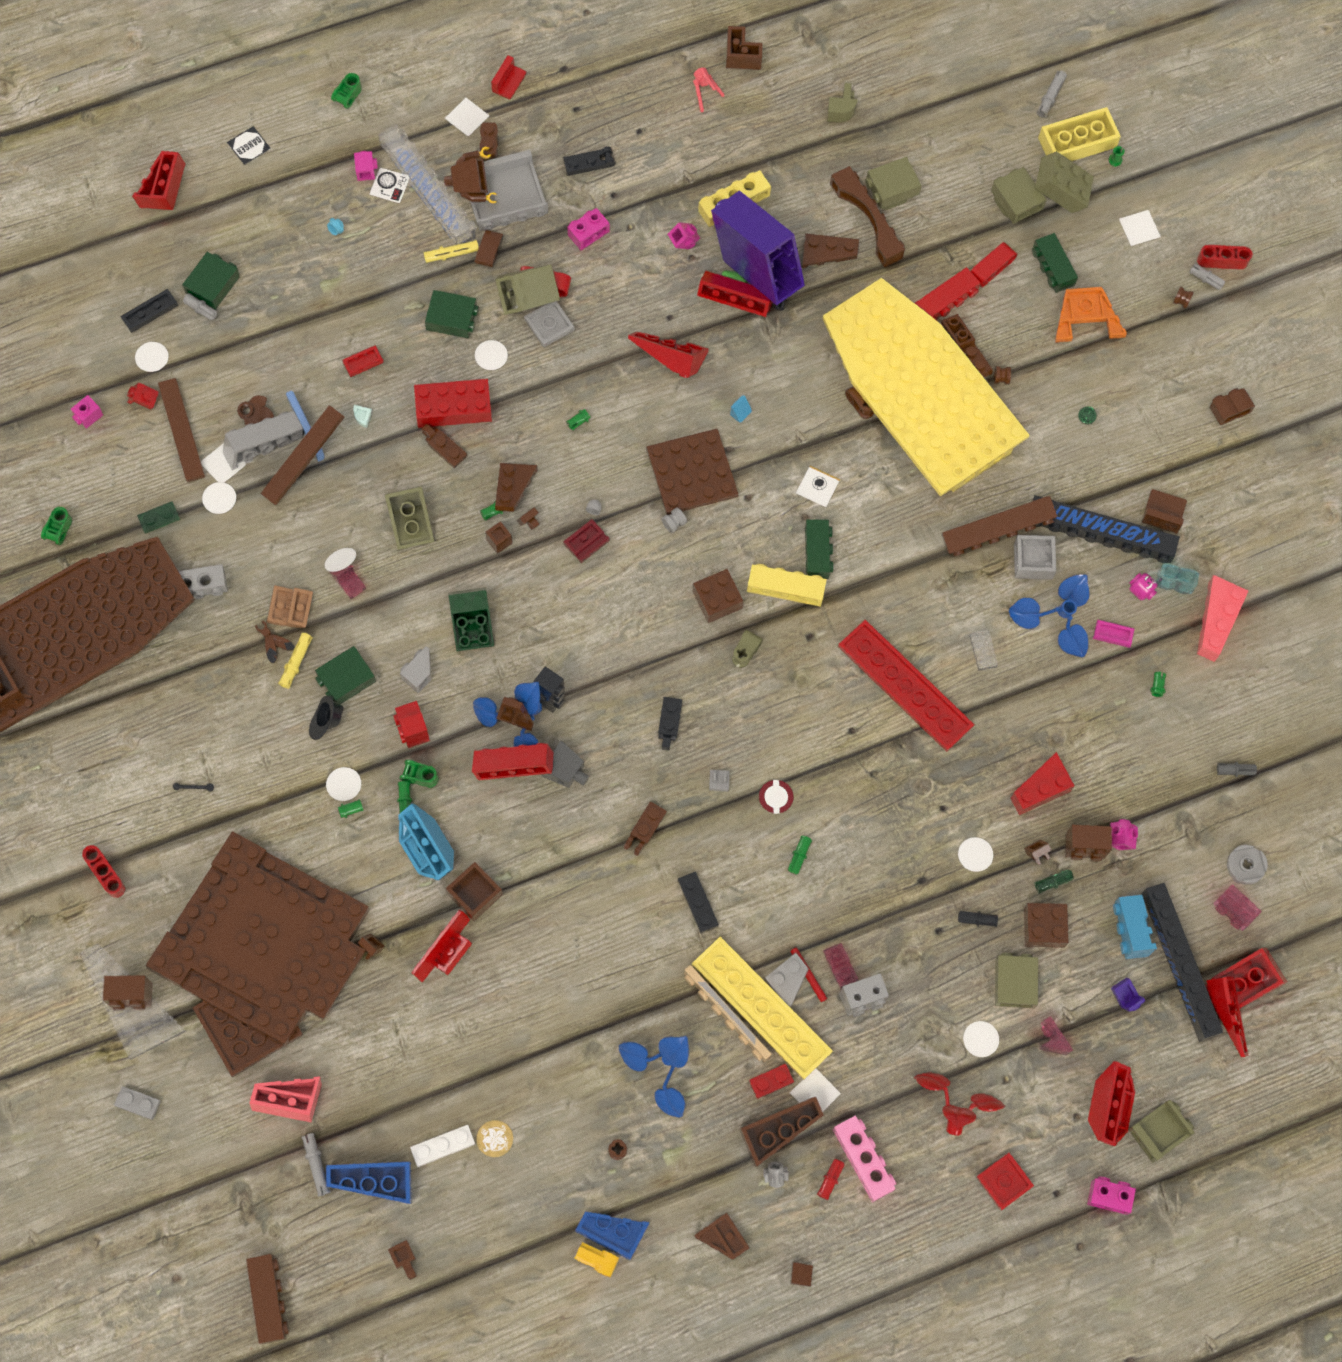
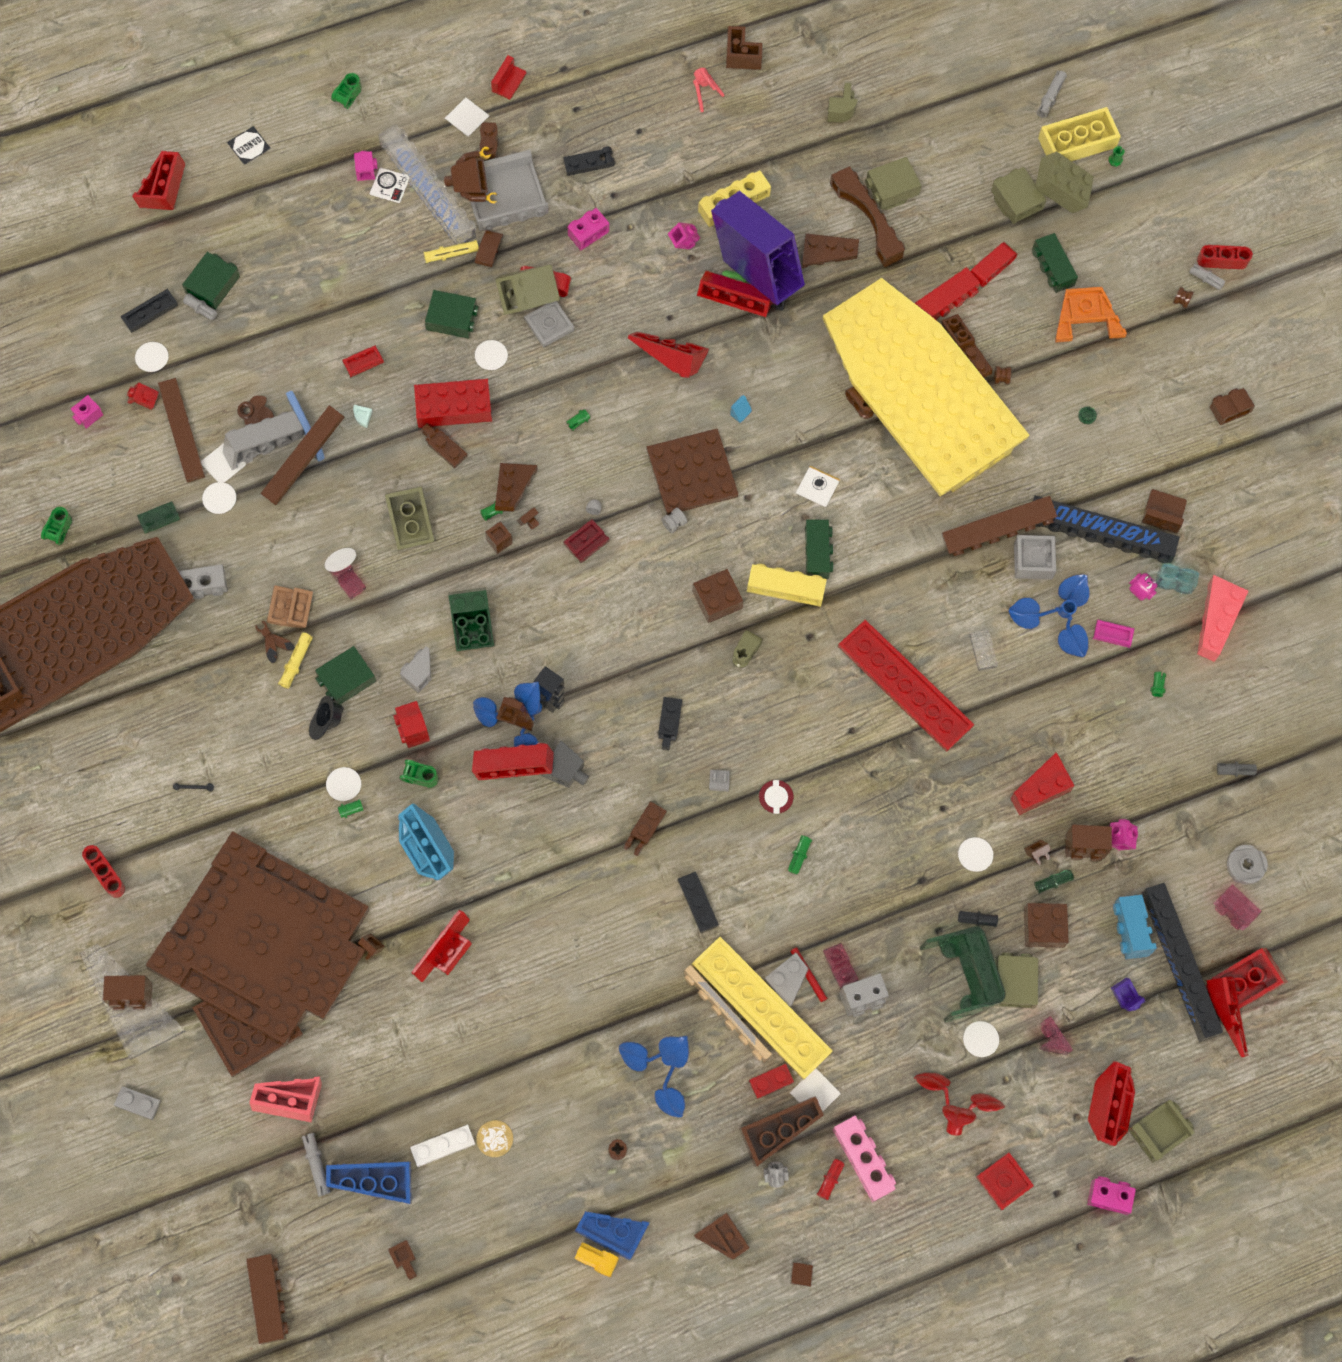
(335, 226): medium azure plate -> none
(404, 795): green axle -> none
(474, 891): reddish brown piece -> none
(978, 966): none -> clear green windscreen
(1139, 227): white sticker -> none

